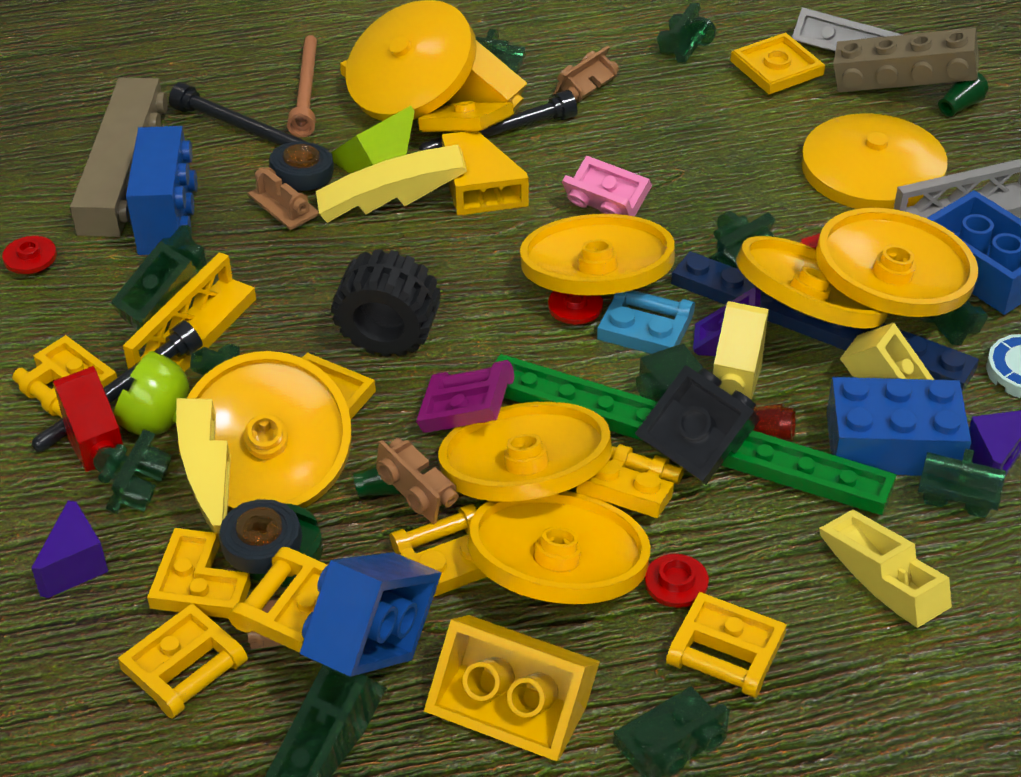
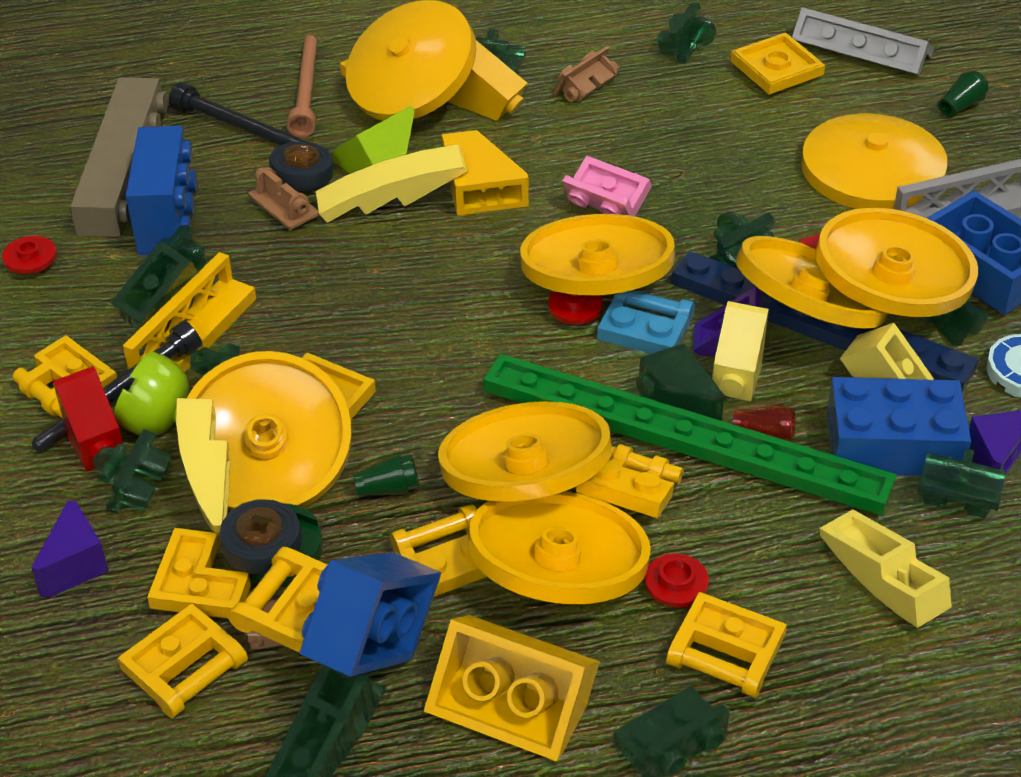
(386, 303): black tyre -> none
(401, 467): medium nougat hinge -> none
(464, 397): magenta plate -> none
(465, 116): yellow plate -> none
(560, 106): black piece -> none
(698, 423): black plate -> none
(906, 60): dark tan brick -> none

